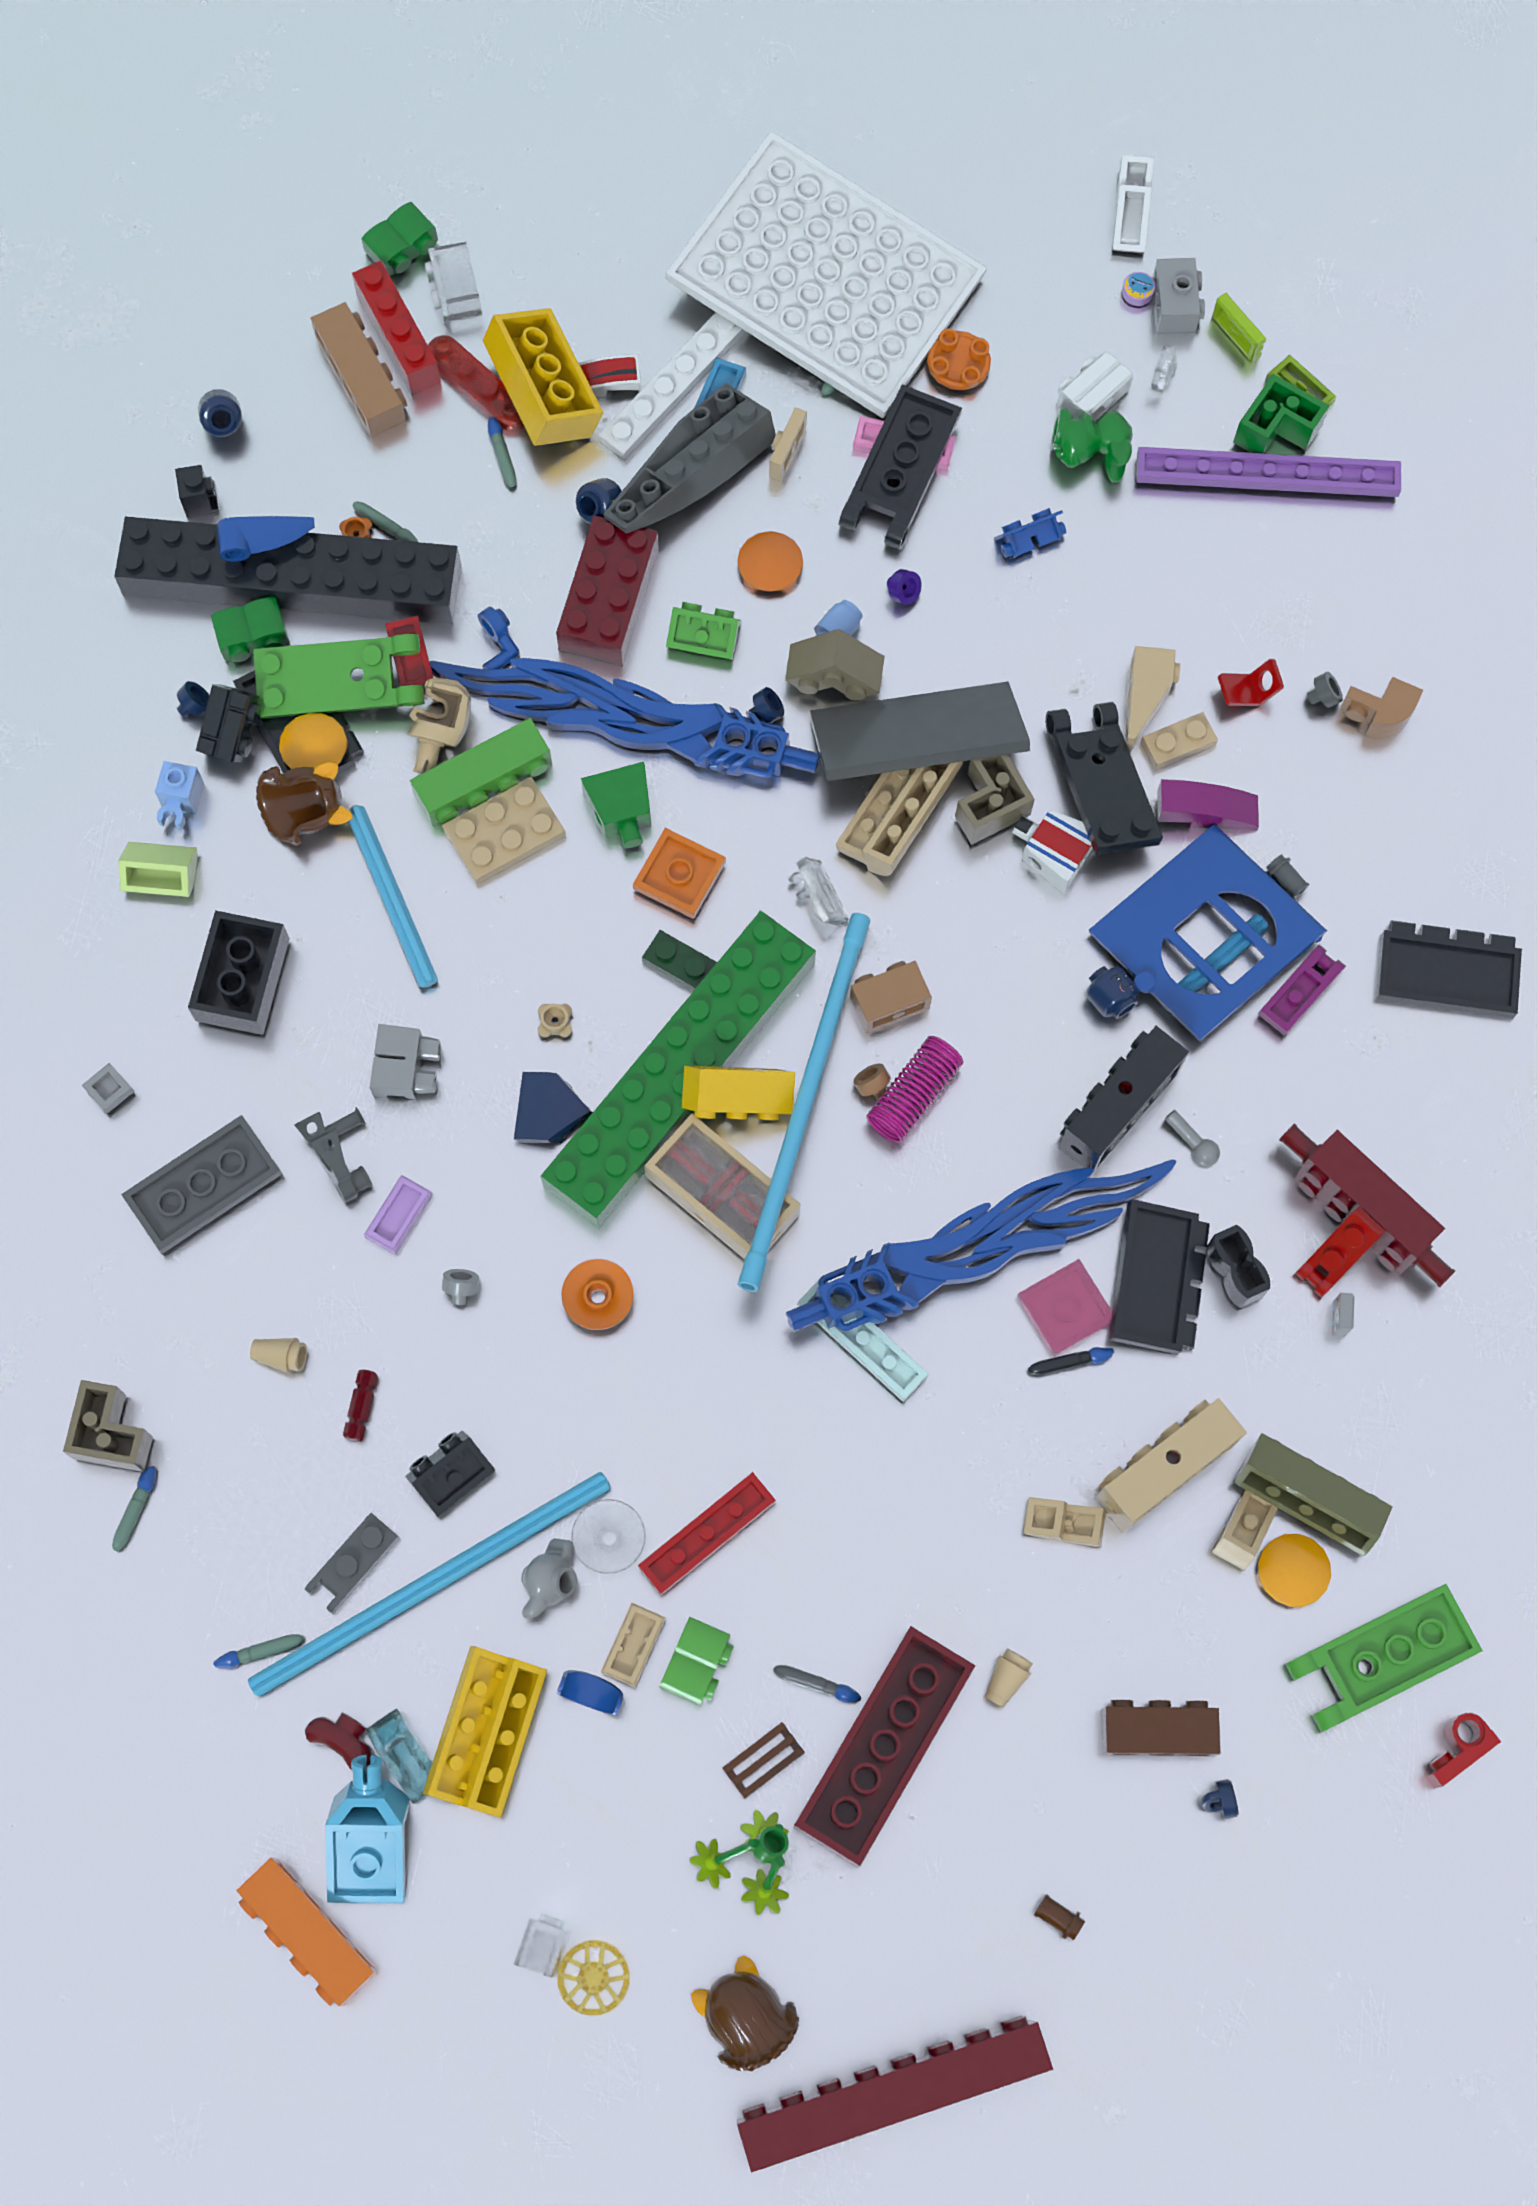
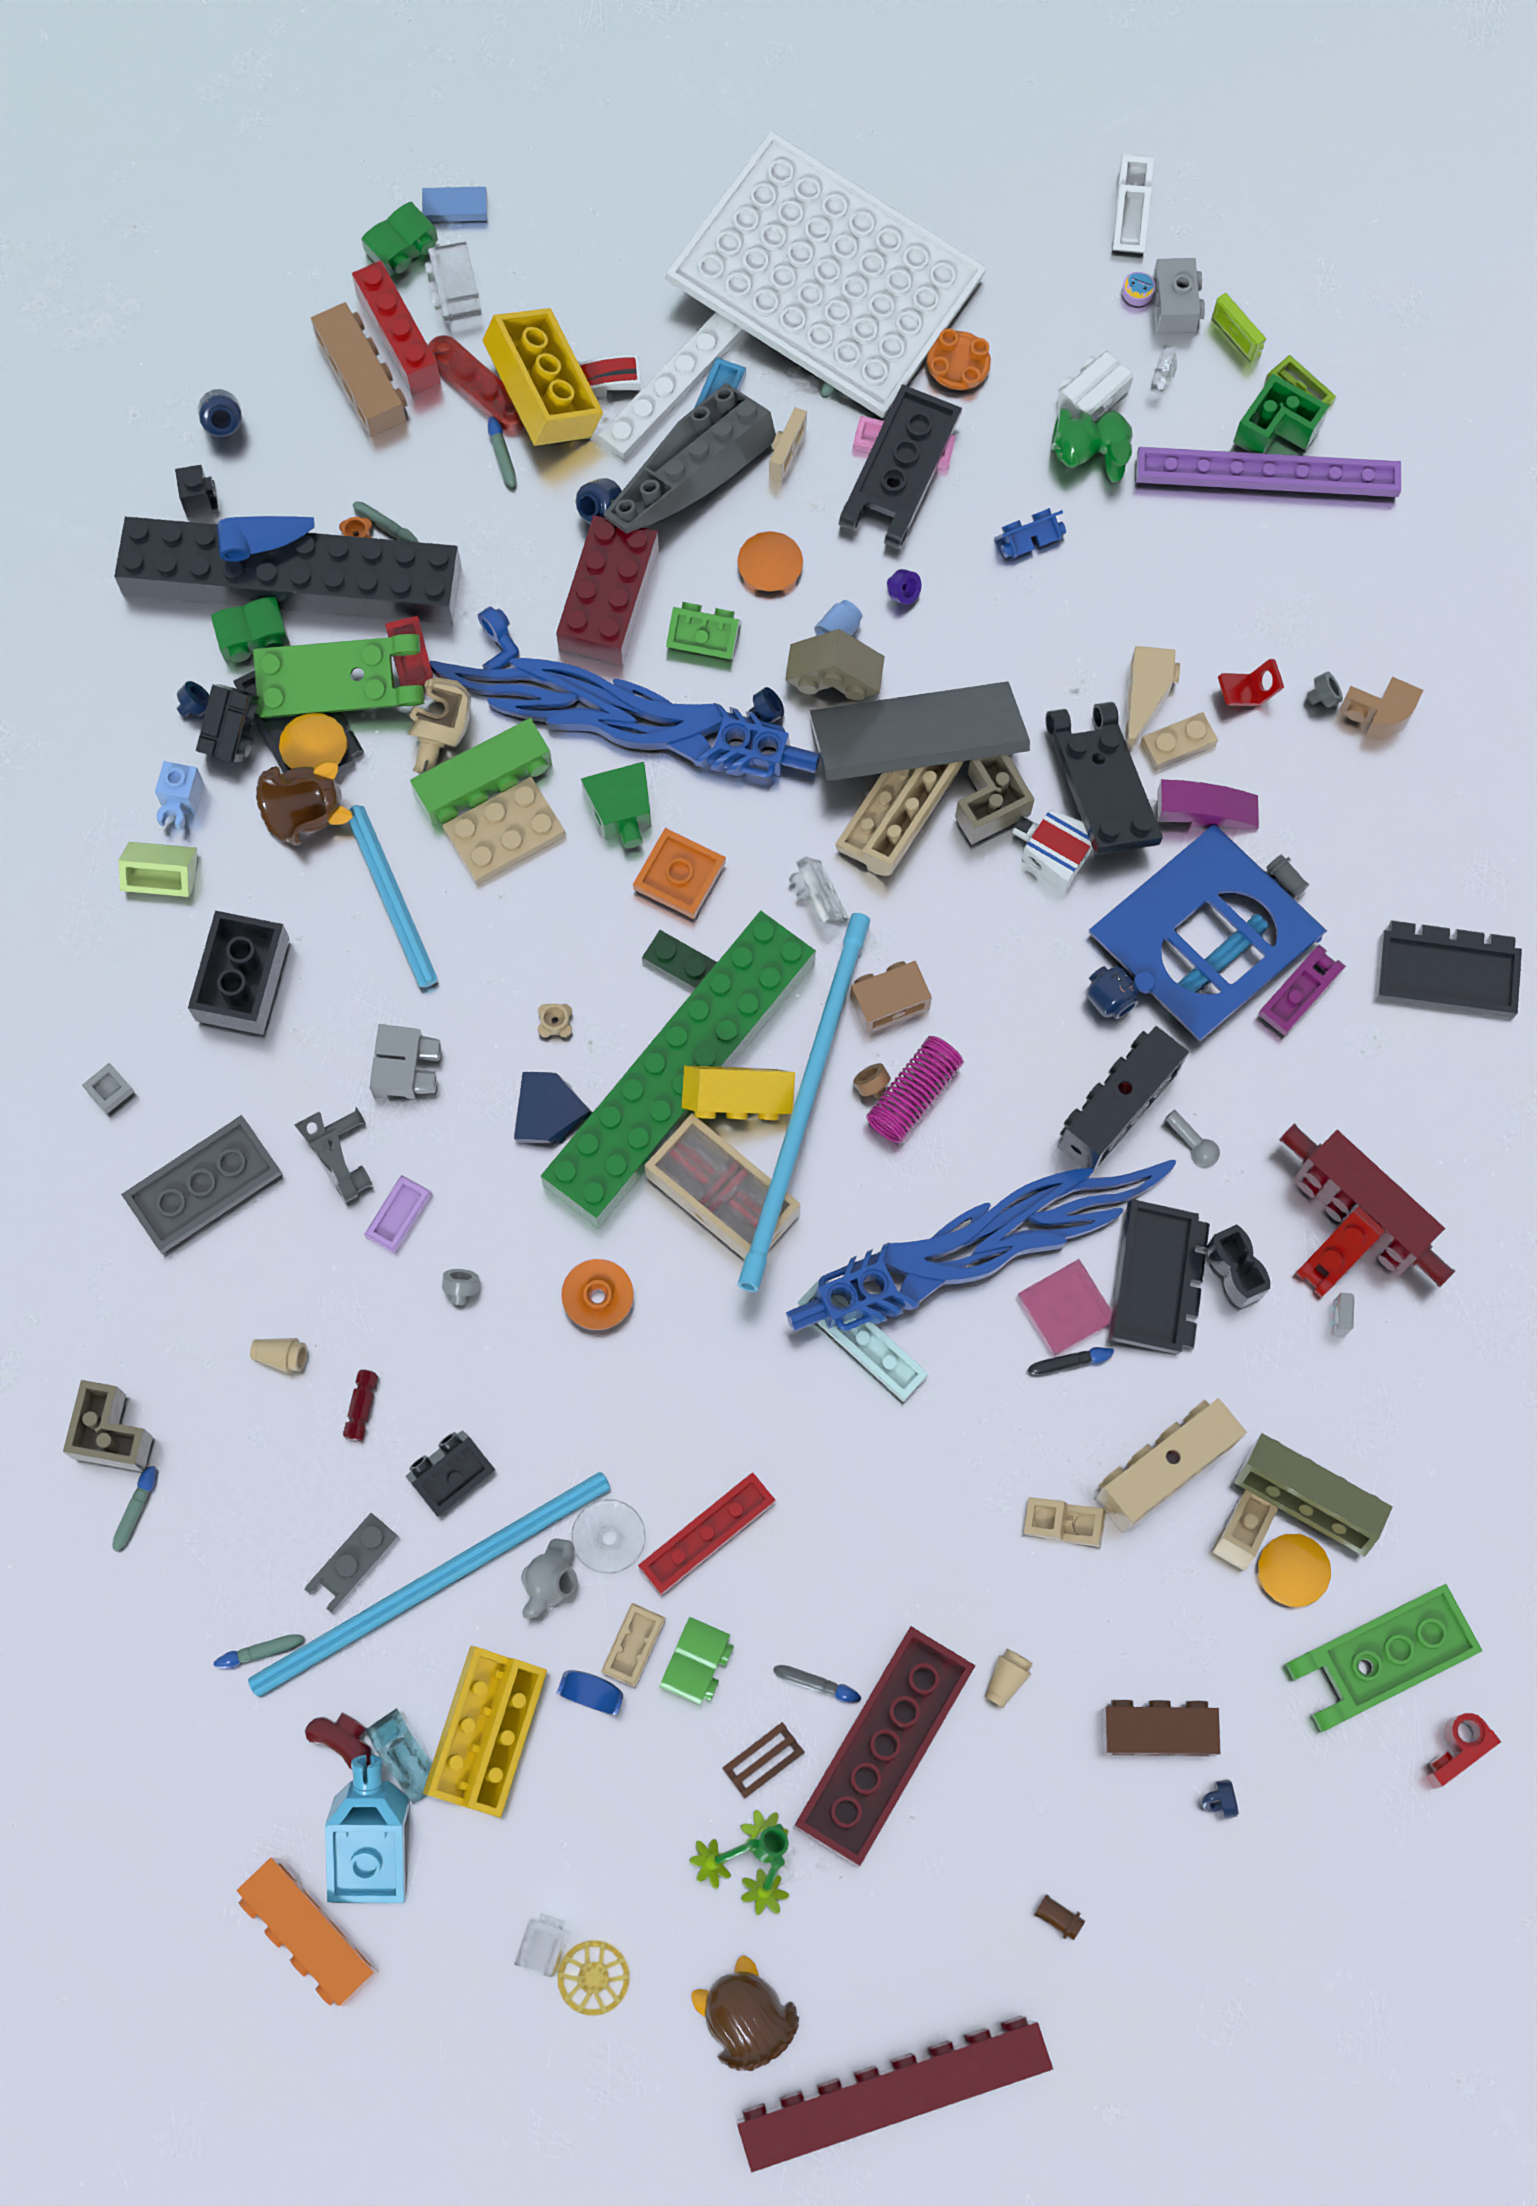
(454, 204): none -> medium blue tile

